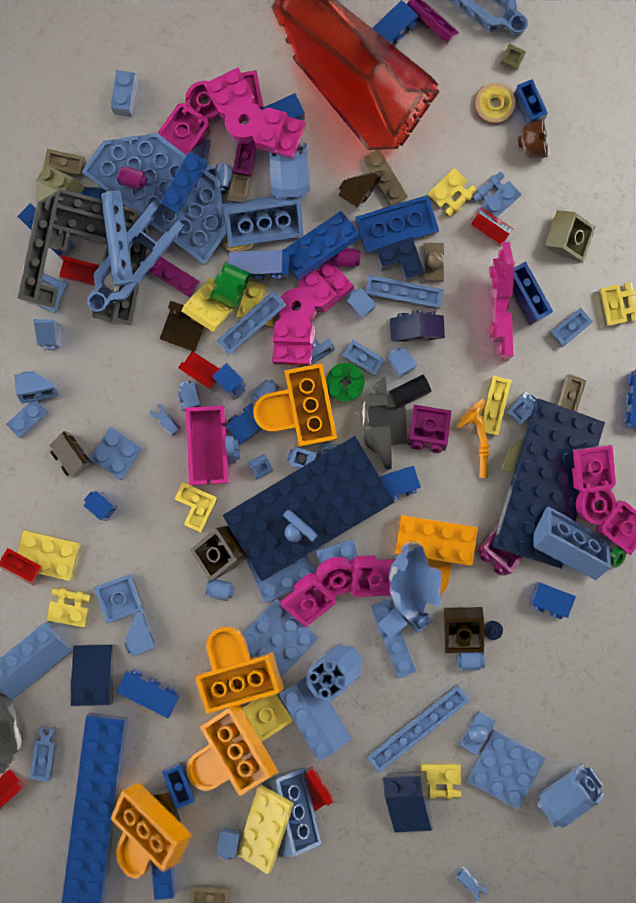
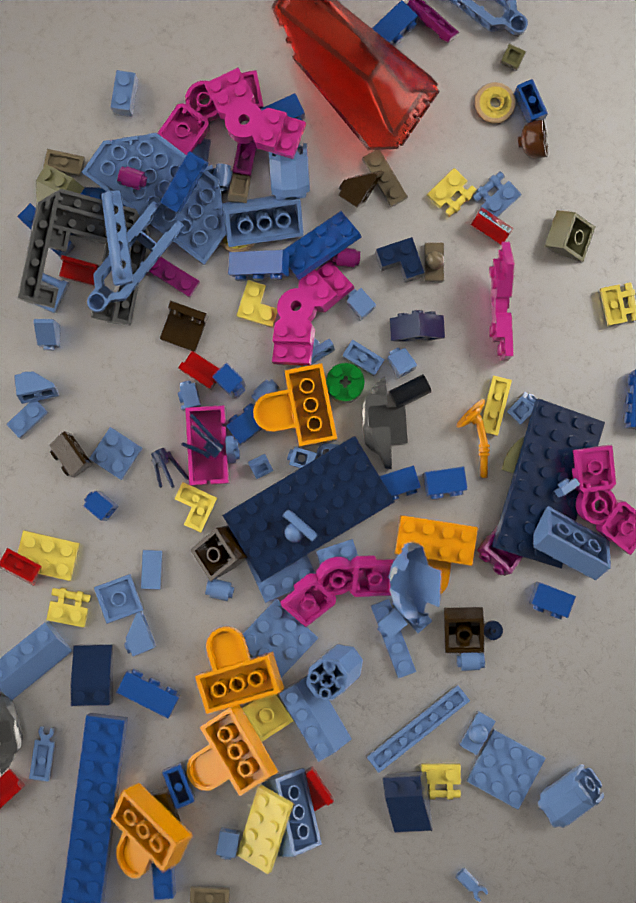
(151, 569): none -> medium blue tile
(160, 459): none -> dark blue plant
(166, 421): medium blue bar -> none
(205, 309): light yellow plate -> none
(212, 445): none -> dark blue plant
(230, 285): green brick -> none
(251, 322): medium blue plate -> none
(396, 223): blue plate -> none
(404, 292): medium blue plate -> none
(429, 428): magenta plate -> none
(445, 481): none -> blue brick
(530, 294): blue brick -> none
(566, 486): none -> medium blue plate
(571, 327): medium blue plate -> none
(571, 392): dark tan plate -> none
(617, 556): green tile -> none

